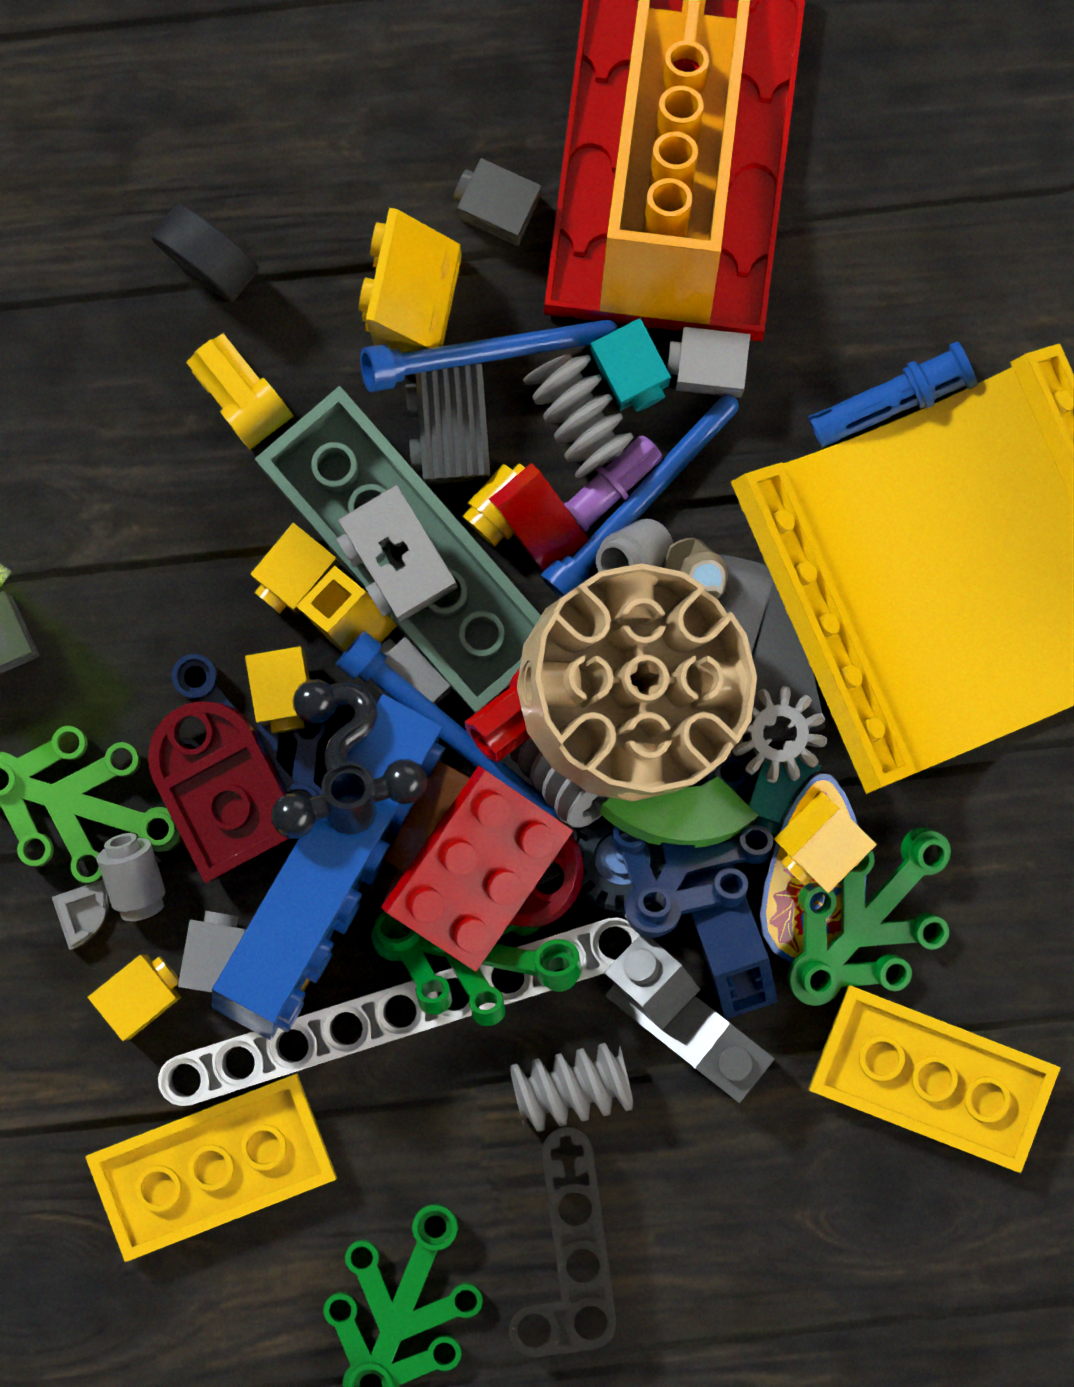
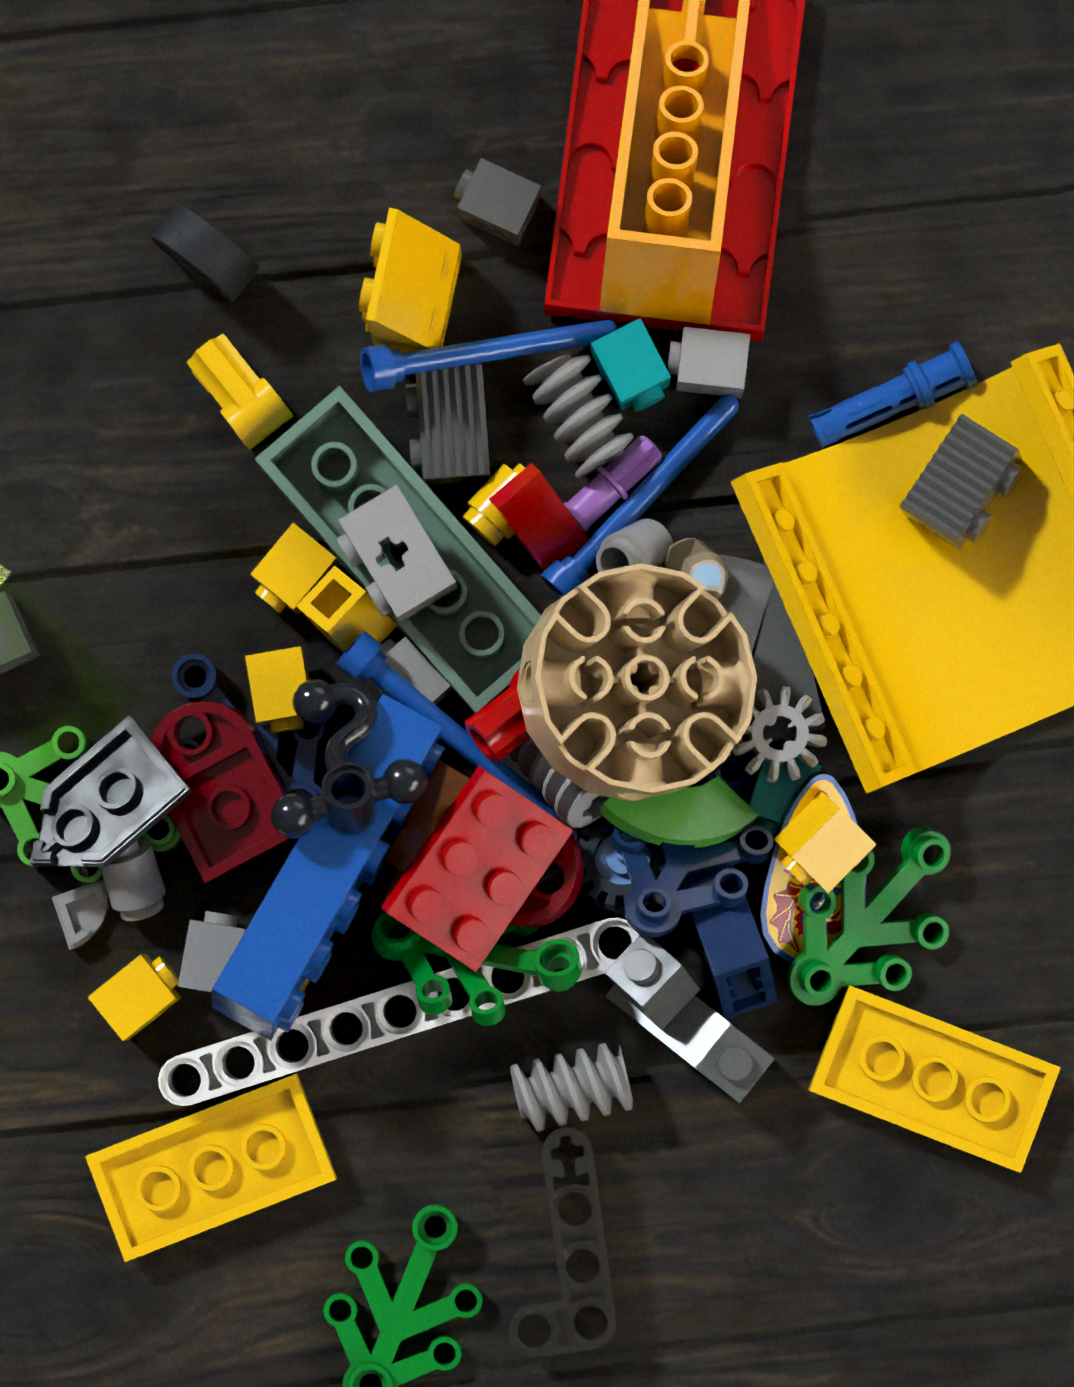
(106, 800): none -> tile
(962, 483): none -> dark grey brick

